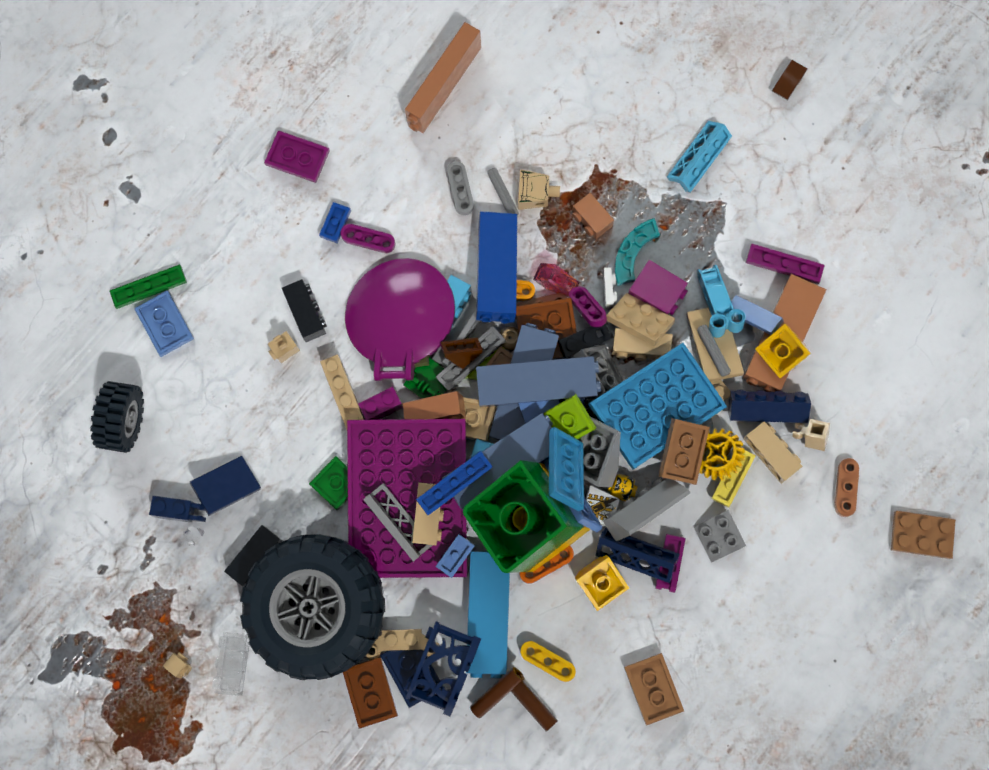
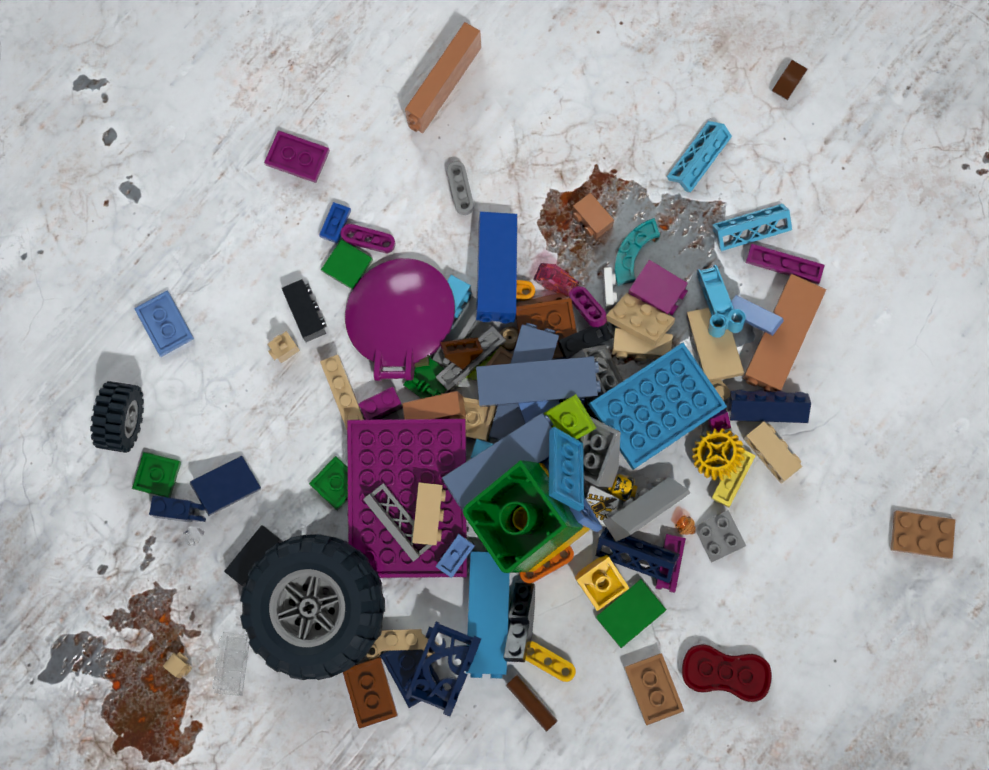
(148, 286): green tile -> none
(156, 475): none -> green tile
(346, 264): none -> green tile
(454, 483): blue plate -> none
(497, 692): reddish brown piece -> none
(502, 191): light grey axle -> none
(521, 622): none -> black slope
(535, 190): tan torso -> none
(630, 613): none -> green tile
(683, 451): medium nougat plate -> none
(686, 525): none -> clear orange plate
(713, 350): light grey axle -> none
(720, 421): none -> magenta plate
(741, 675): none -> dark red plate
(750, 221): none -> medium azure fence
(783, 350): yellow slope -> none
(815, 434): tan brick -> none
(843, 495): nougat plate -> none

